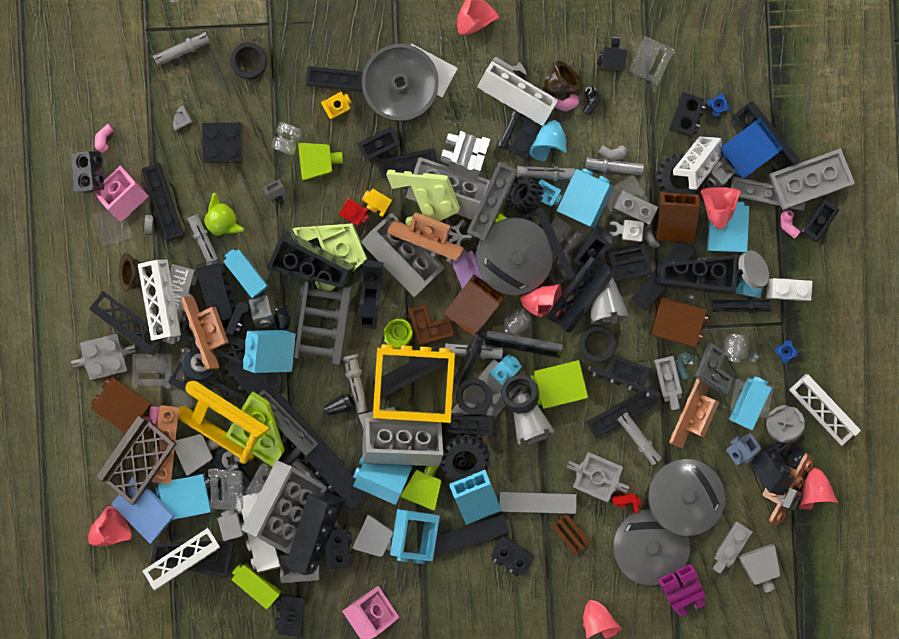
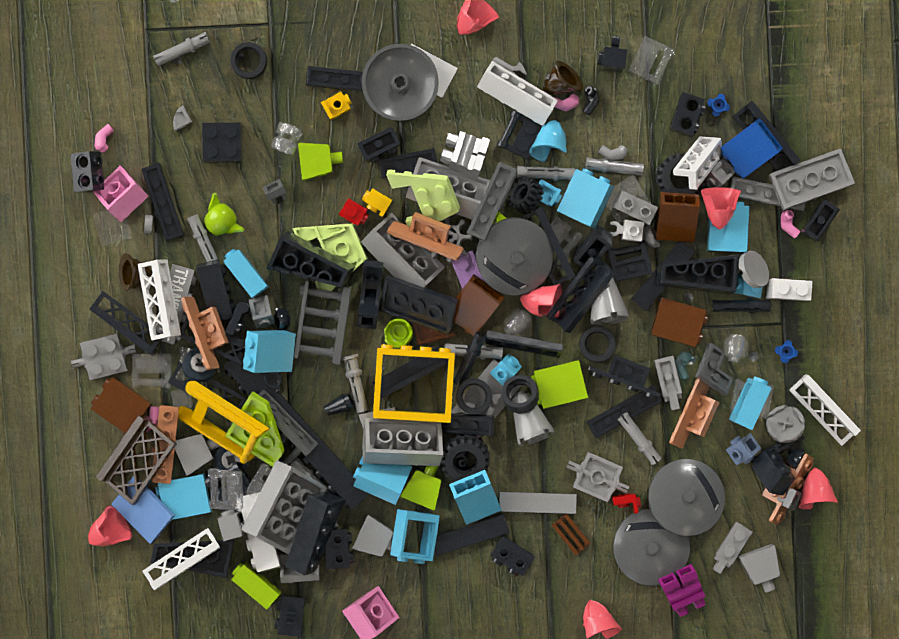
(418, 305): none -> black tile

